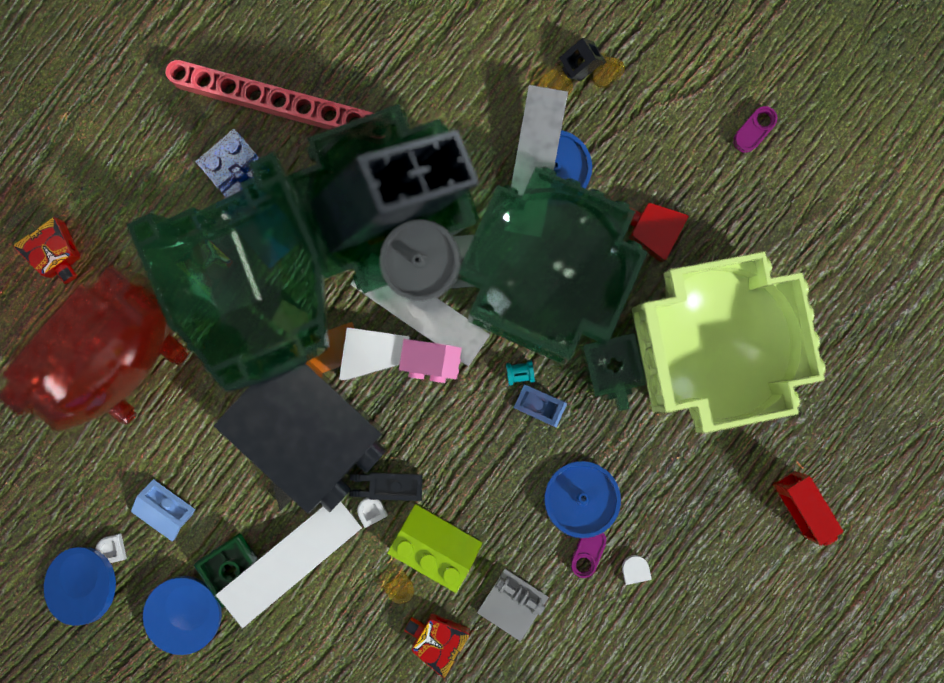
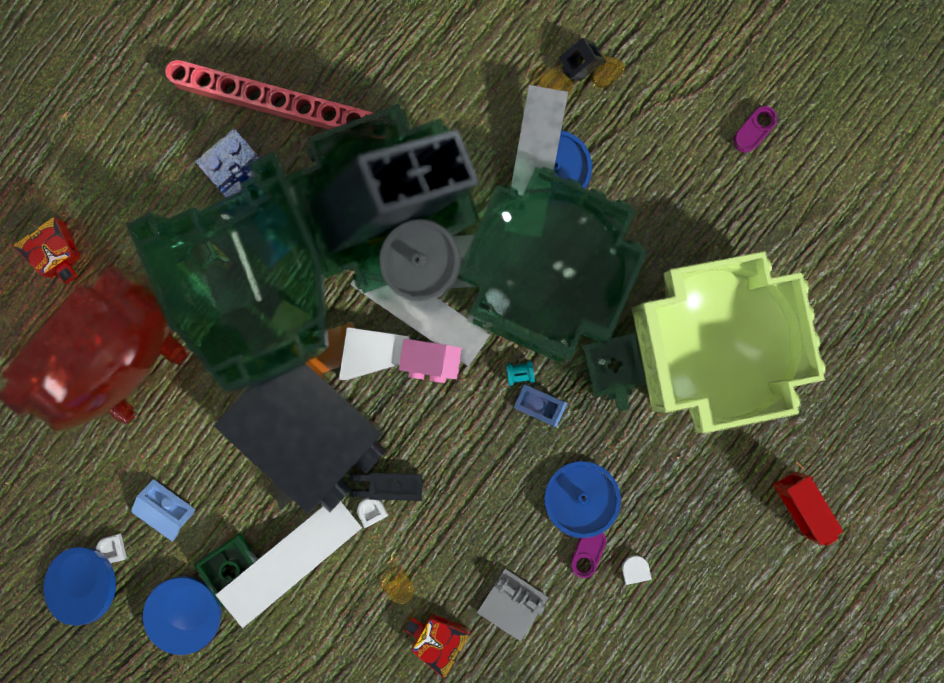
(435, 548): lime slope -> none
(657, 229): red torso -> none

